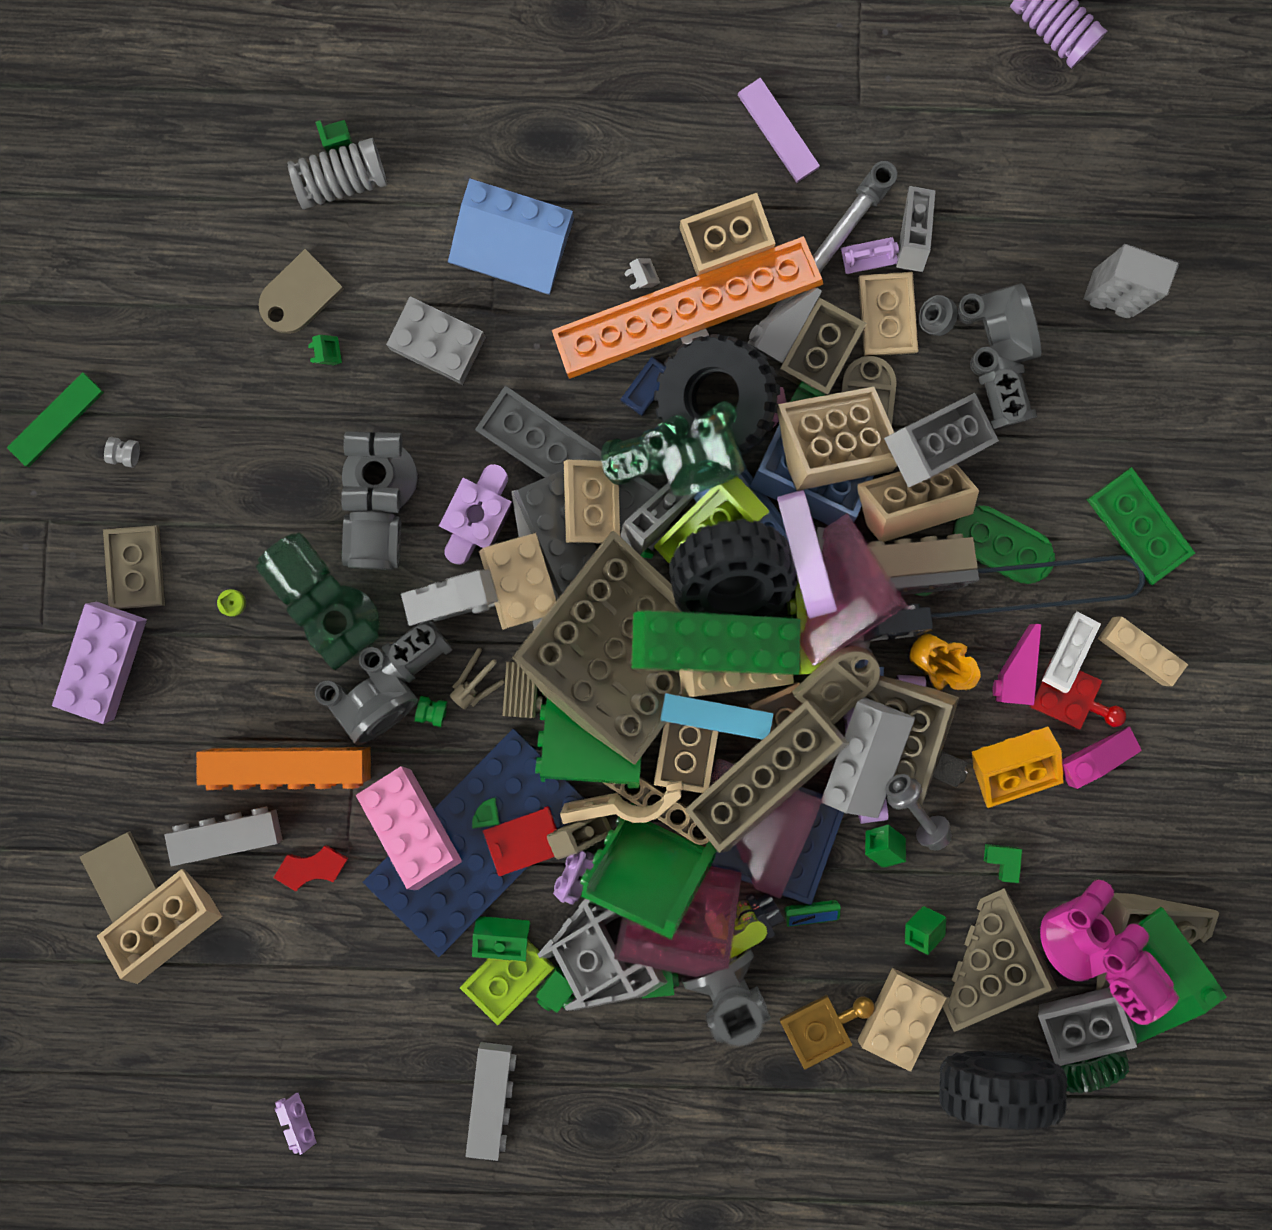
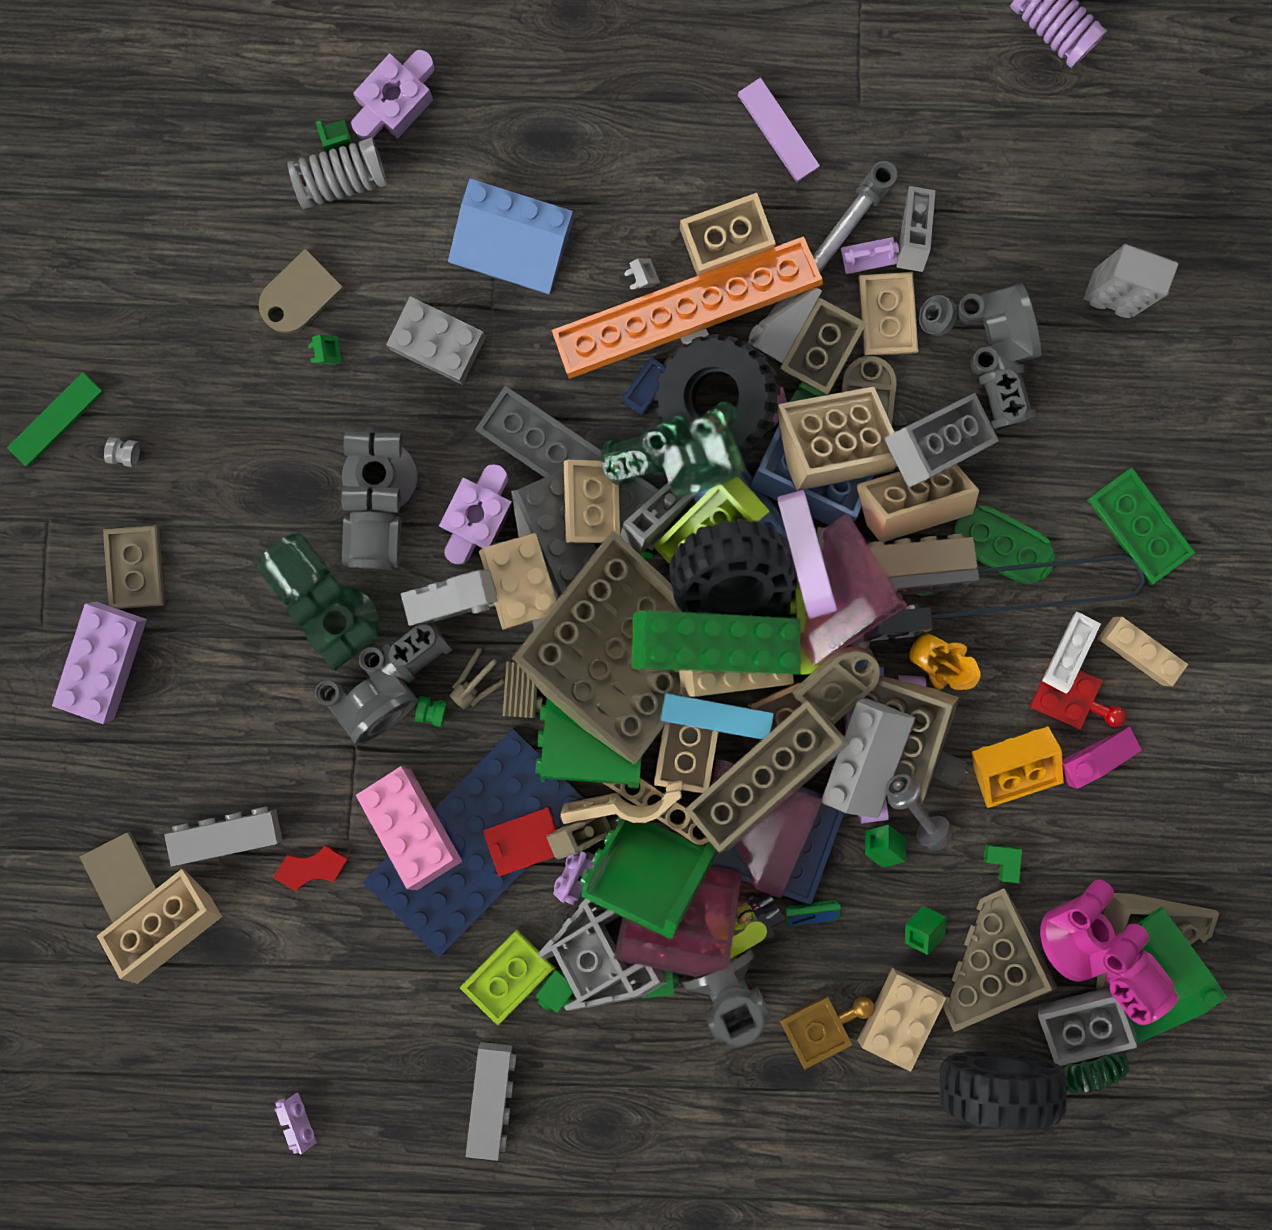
(231, 602): lime tile -> none
(282, 766): orange brick -> none
(401, 103): none -> lavender brick
(486, 814): green tile -> none
(500, 938): green panel -> none
(1018, 676): dark pink slope -> none

